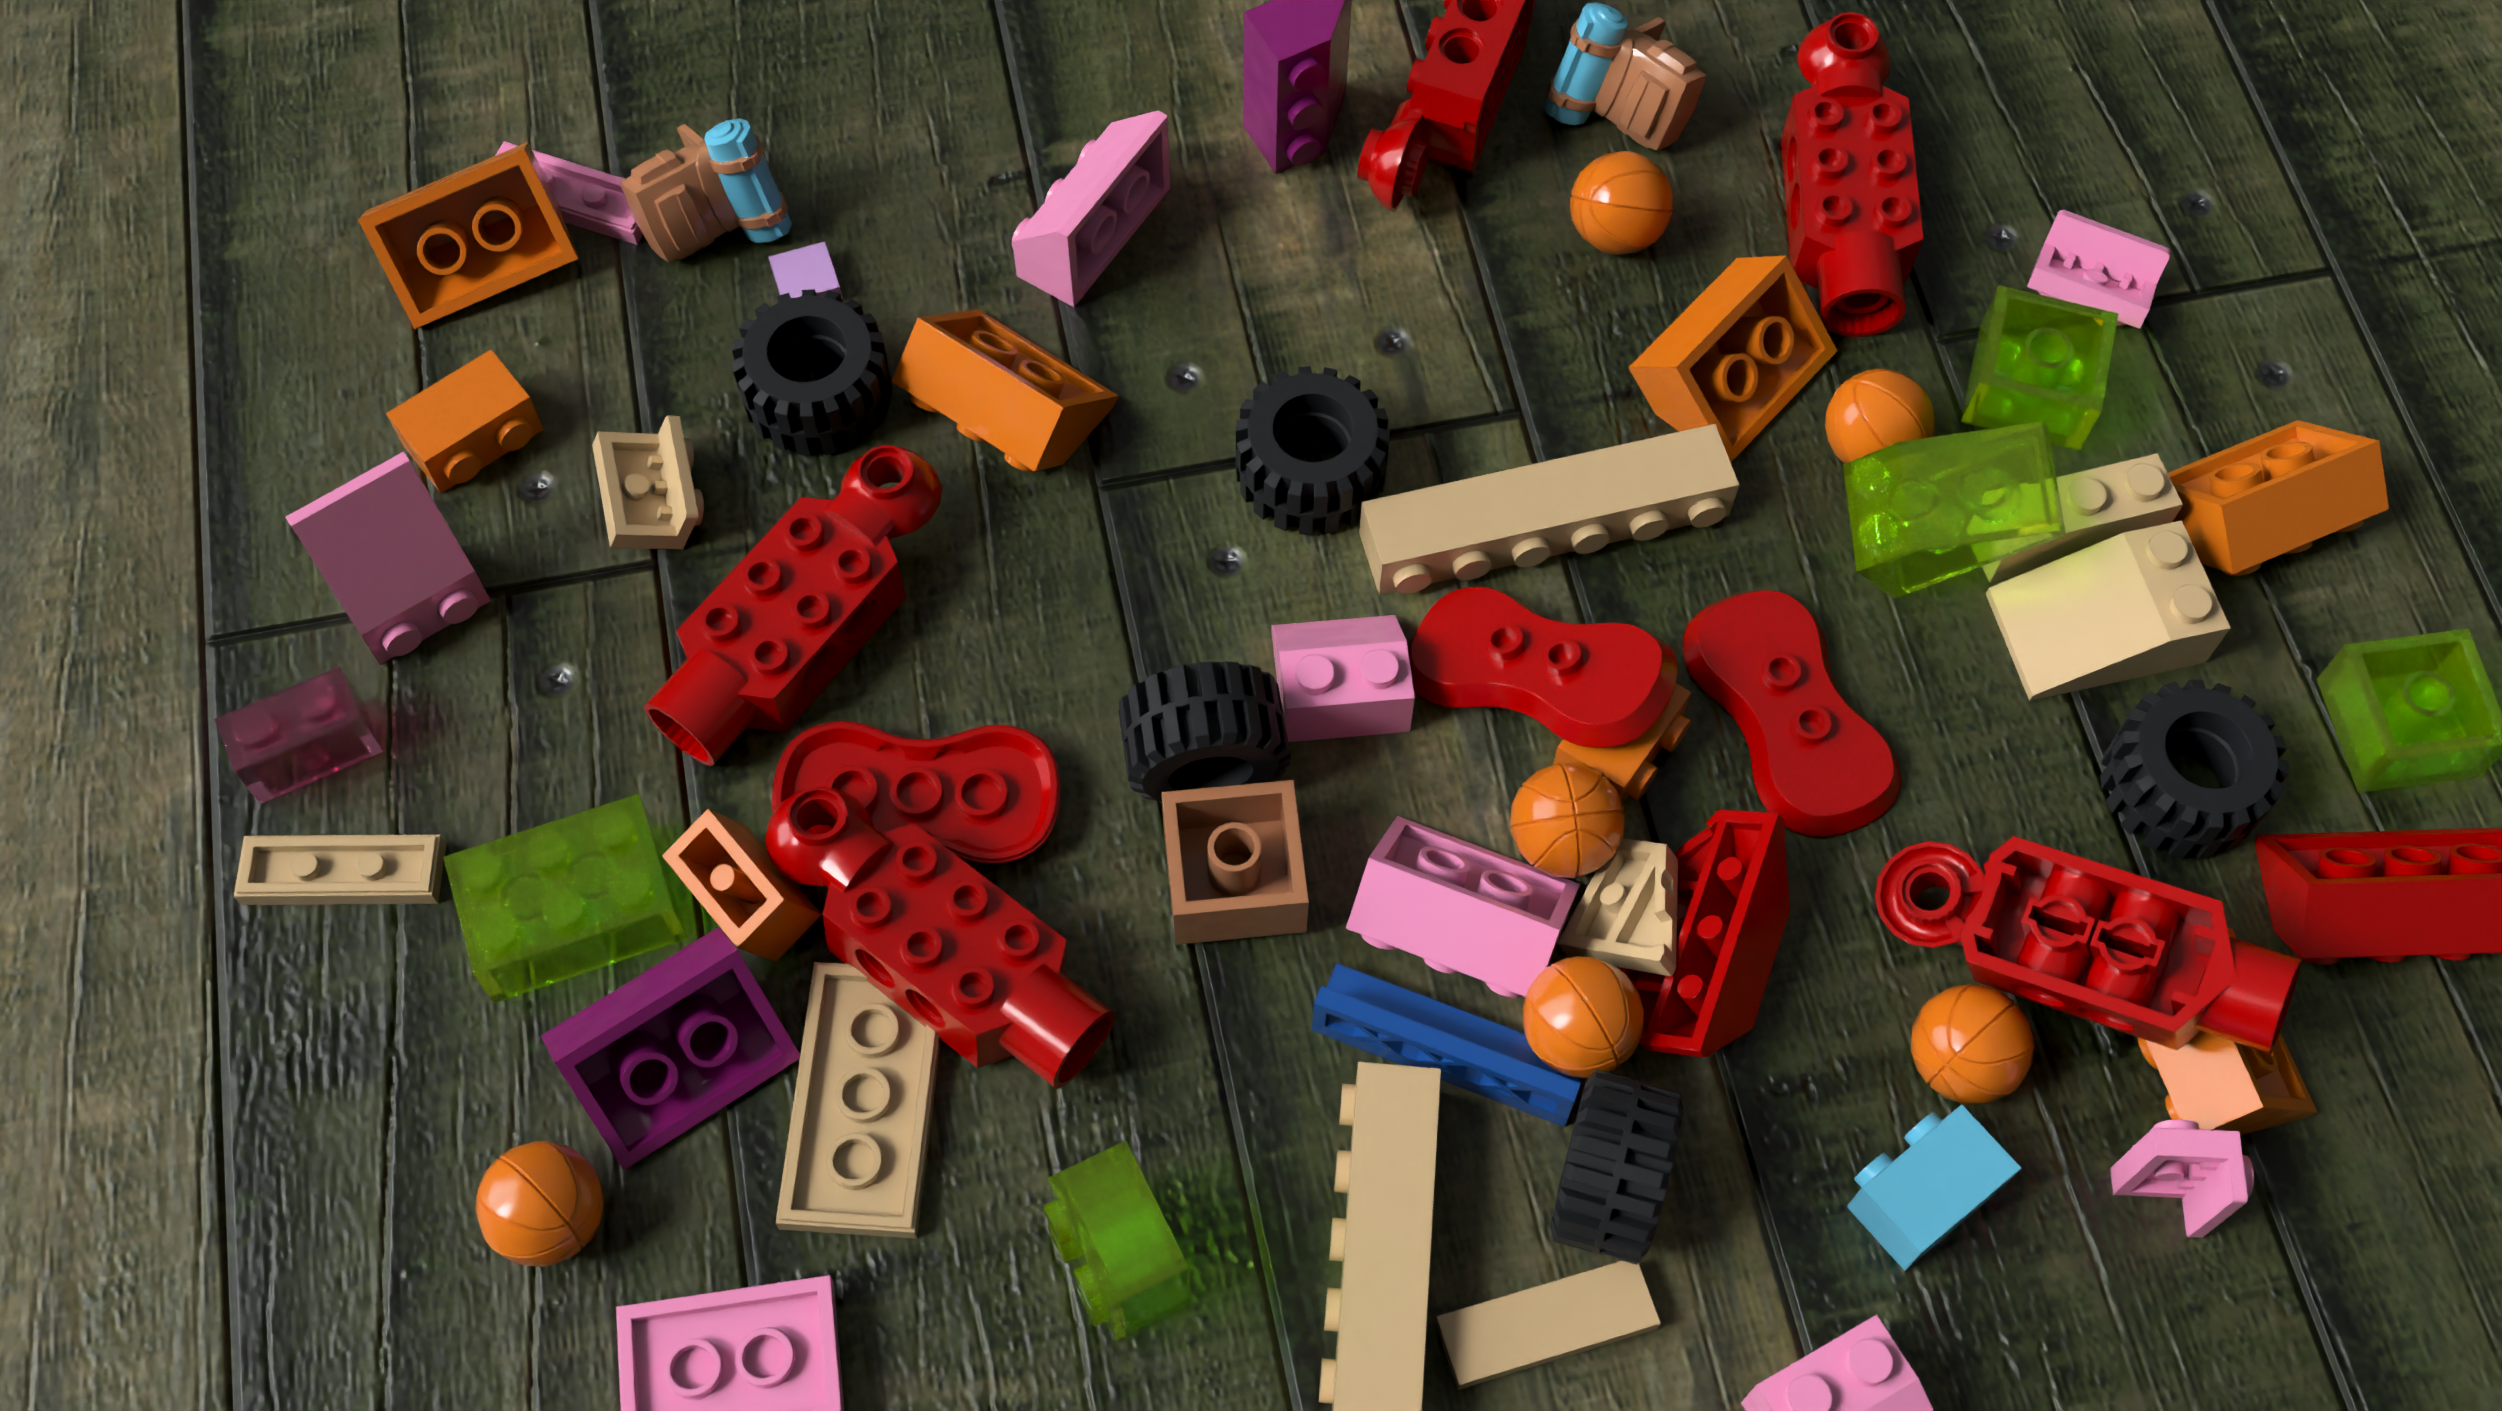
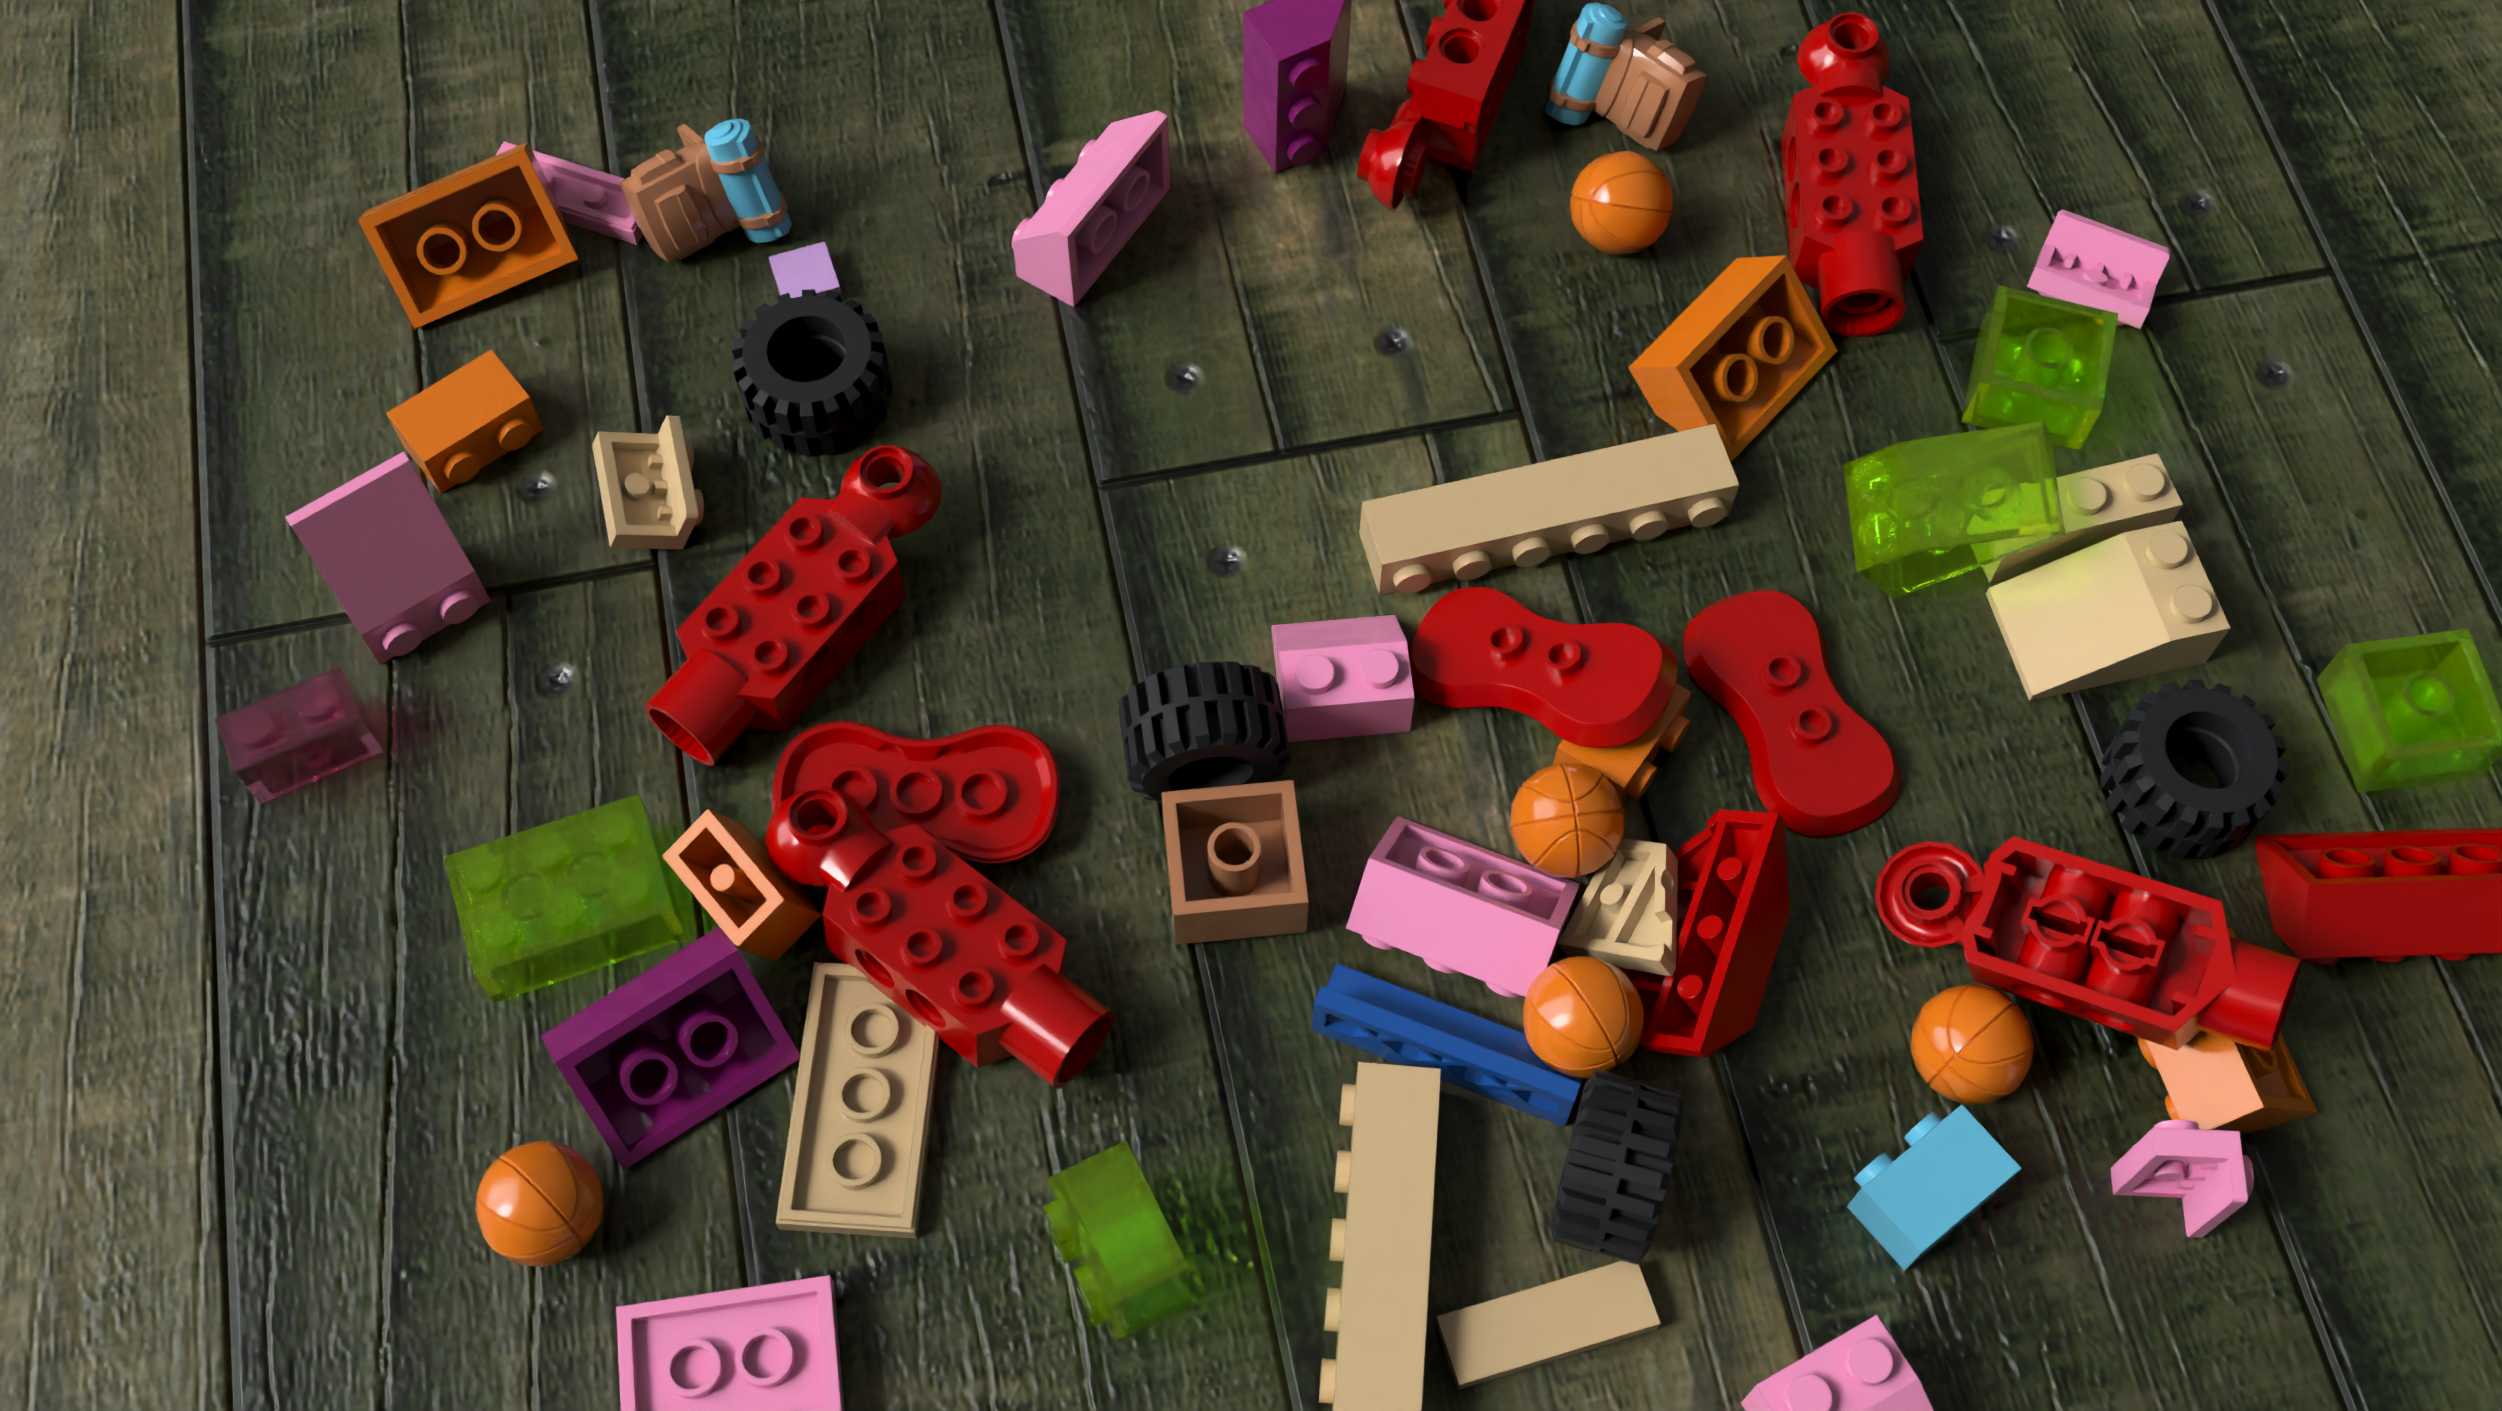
(340, 869): tan tile -> none
(1001, 388): orange slope -> none
(1311, 409): black tyre -> none
(1877, 412): orange piece -> none
(2278, 494): orange slope -> none

